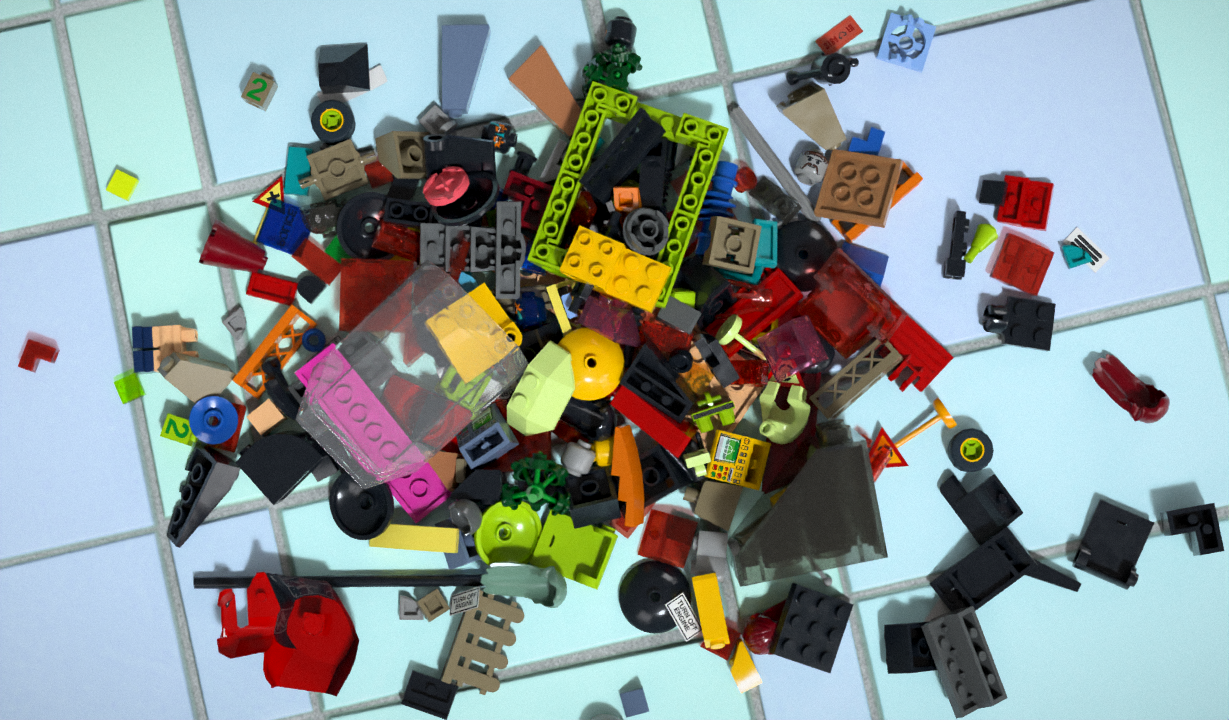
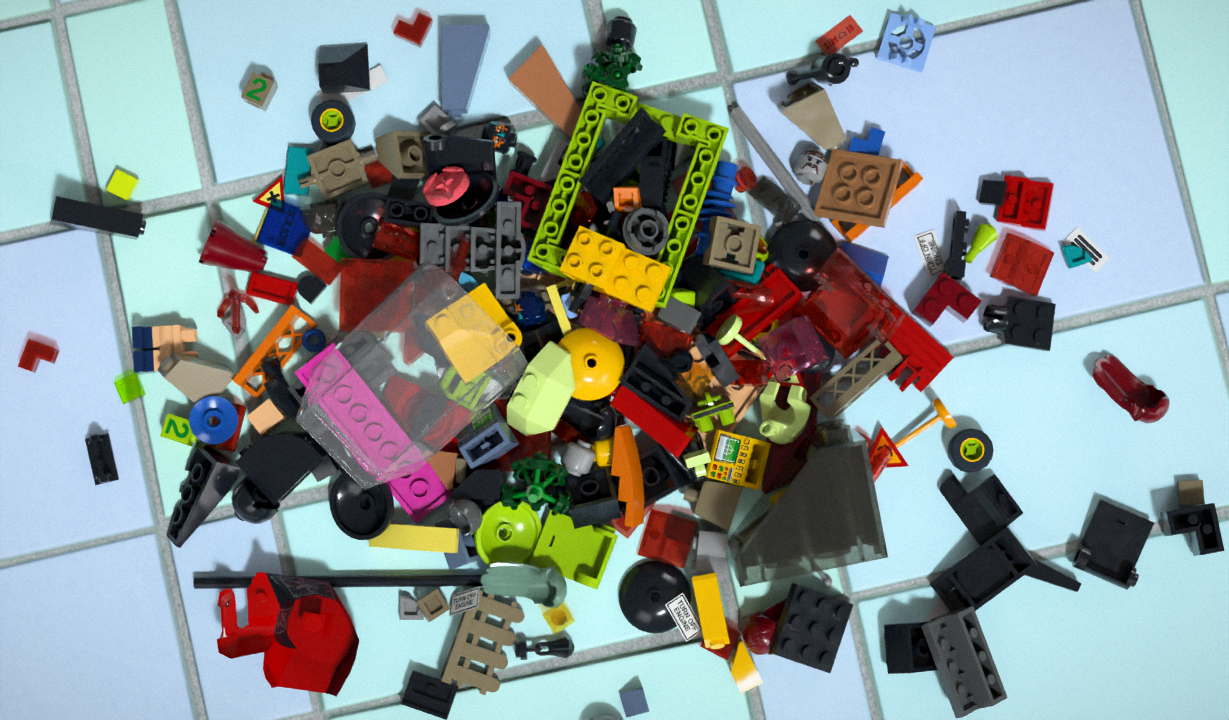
(97, 218): none -> black slope
(101, 459): none -> black hinge
(234, 299): none -> clear red piece
(251, 503): none -> black cylinder
(414, 34): none -> clear red piece
(558, 618): none -> clear yellow plate
(561, 648): none -> black piece
(767, 246): teal tile -> none
(930, 253): none -> white sticker
(948, 296): none -> dark red brick
(1190, 492): none -> dark tan tile

